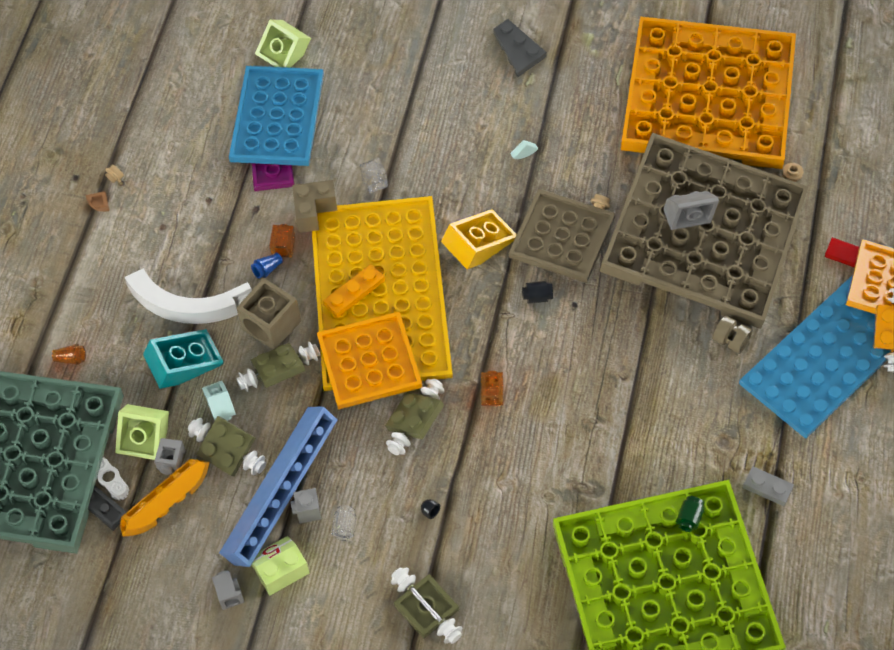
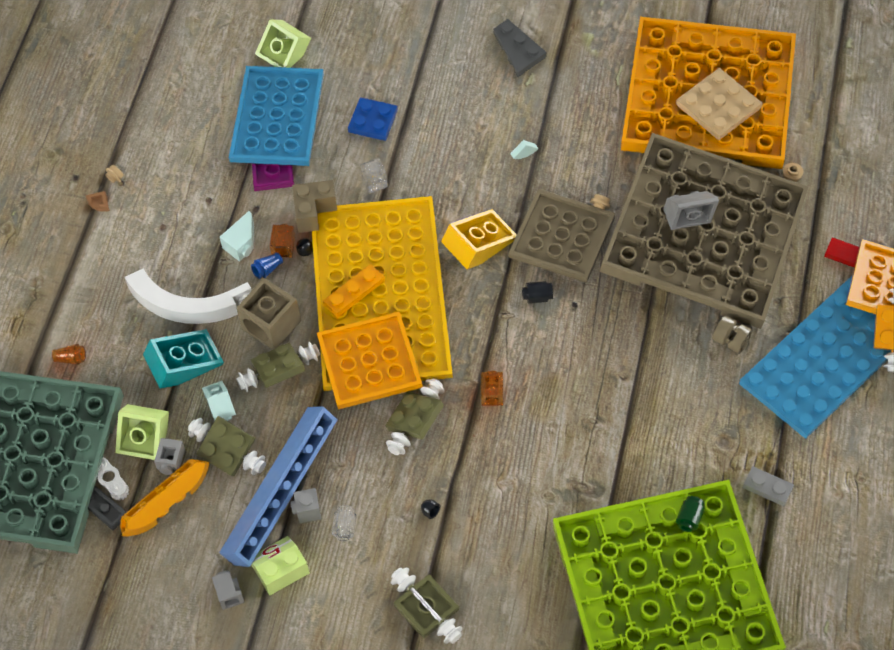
(239, 237): none -> light aqua slope
(306, 249): none -> black hinge
(372, 119): none -> blue plate
(719, 103): none -> tan plate

